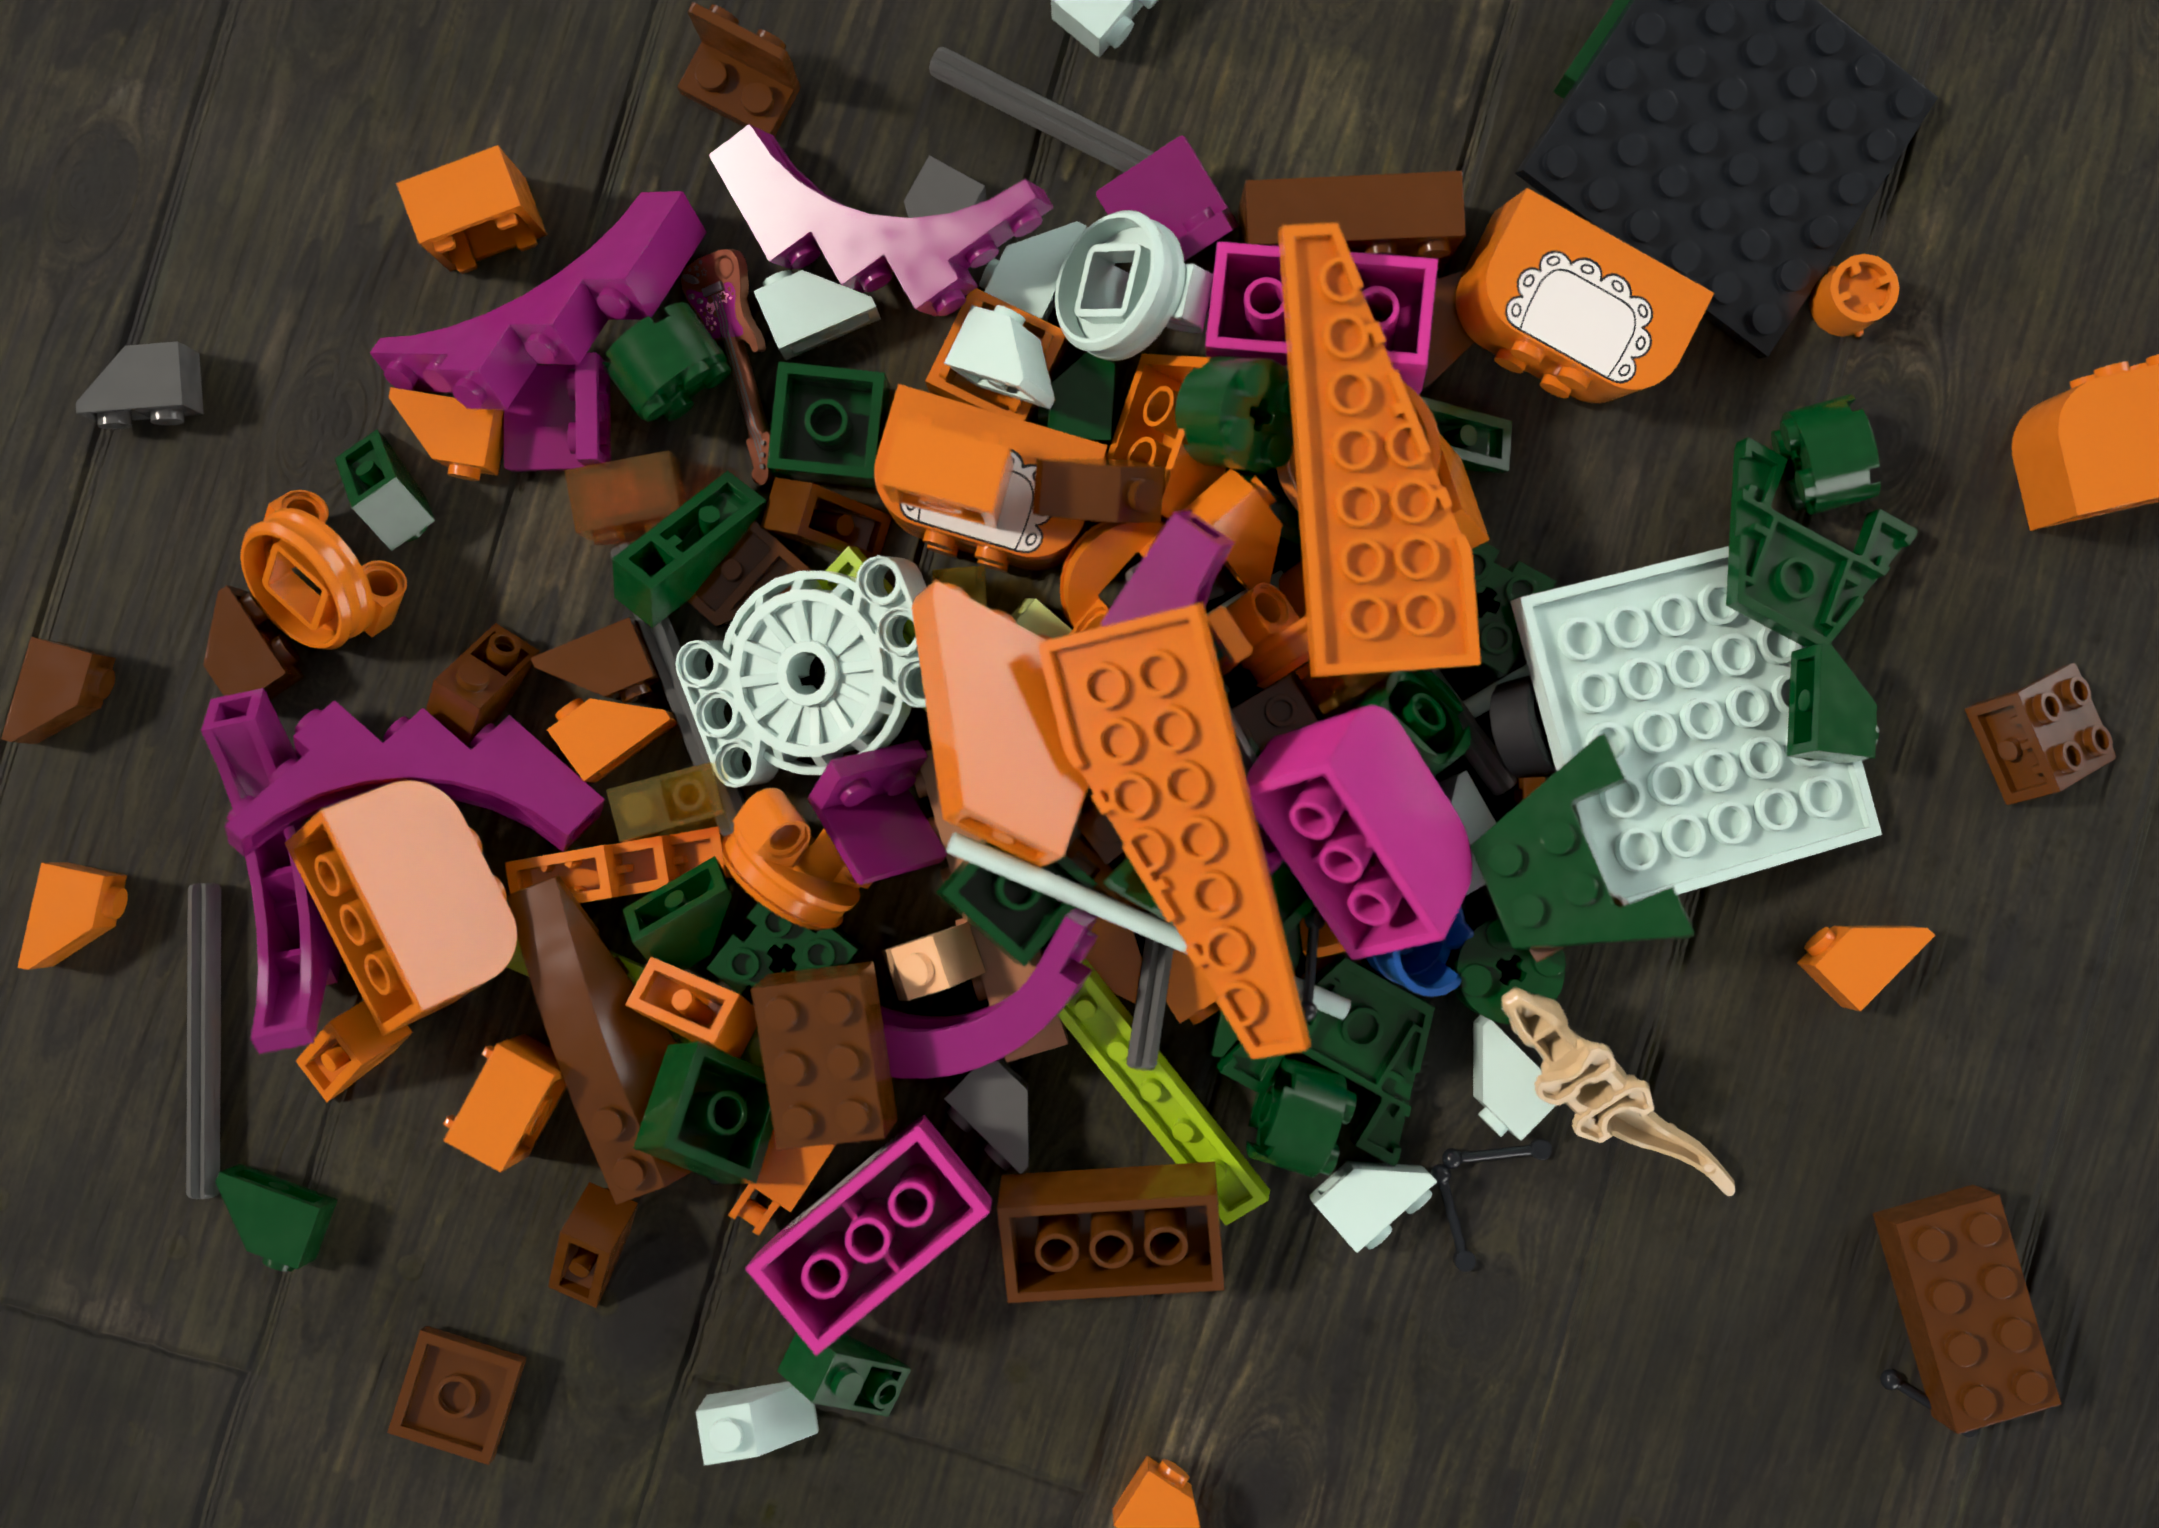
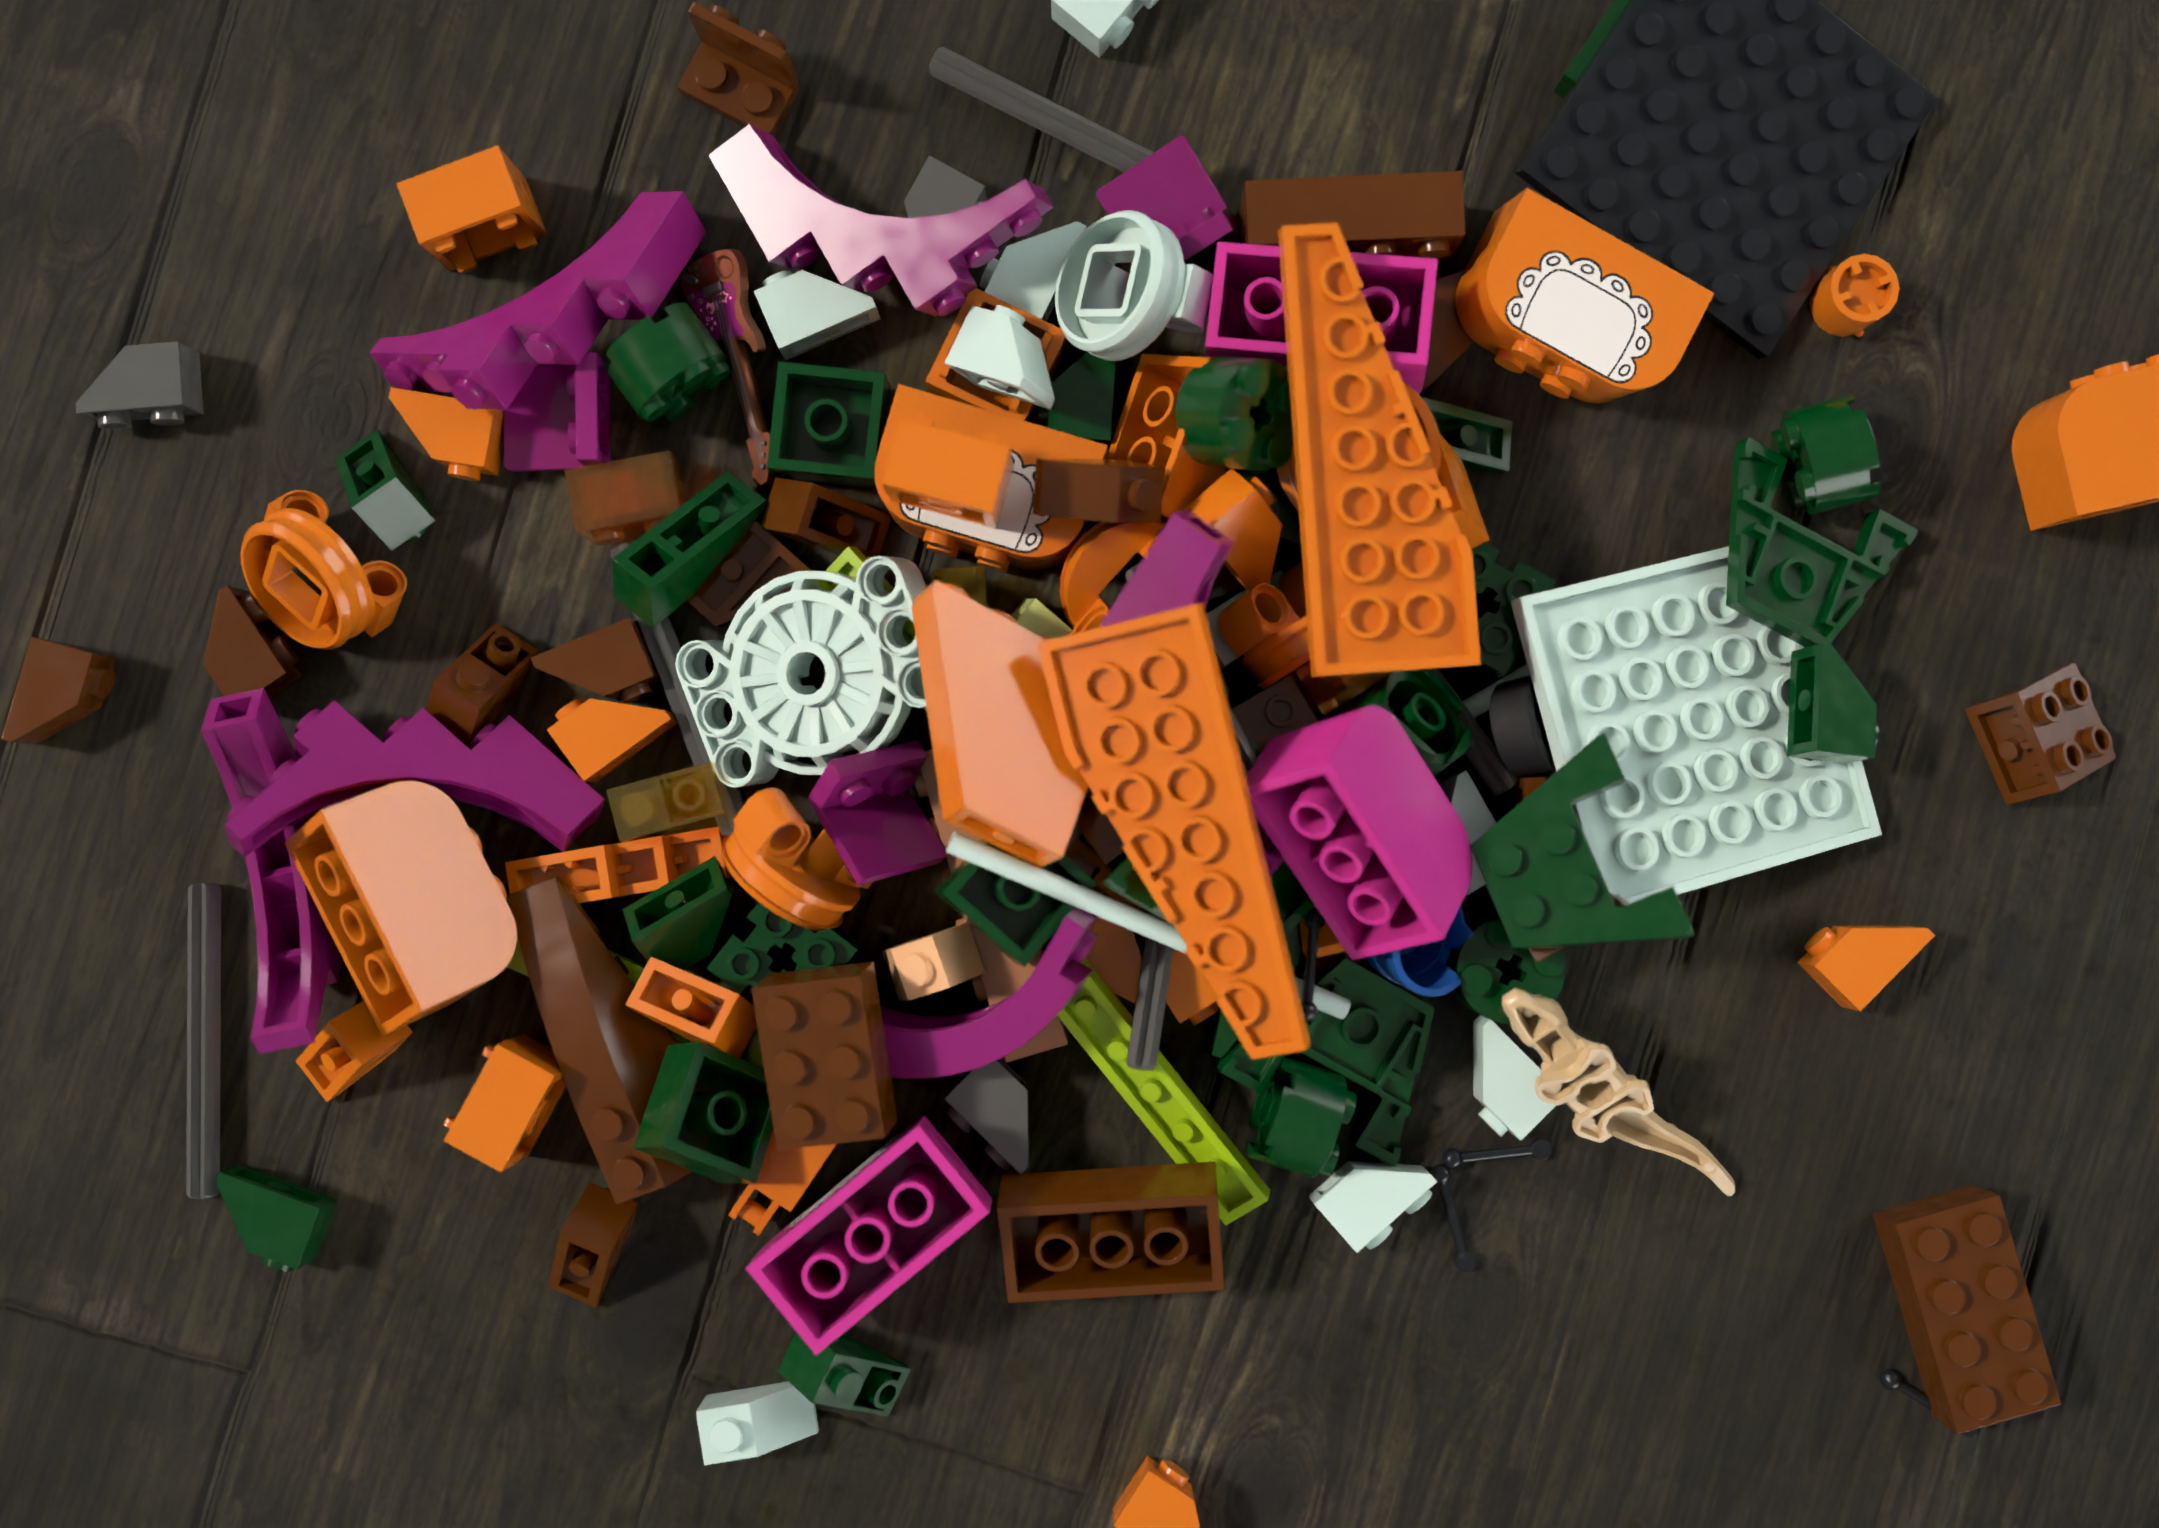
(69, 911): orange slope -> none
(457, 1395): reddish brown plate -> none
(1227, 640): orange tile -> none

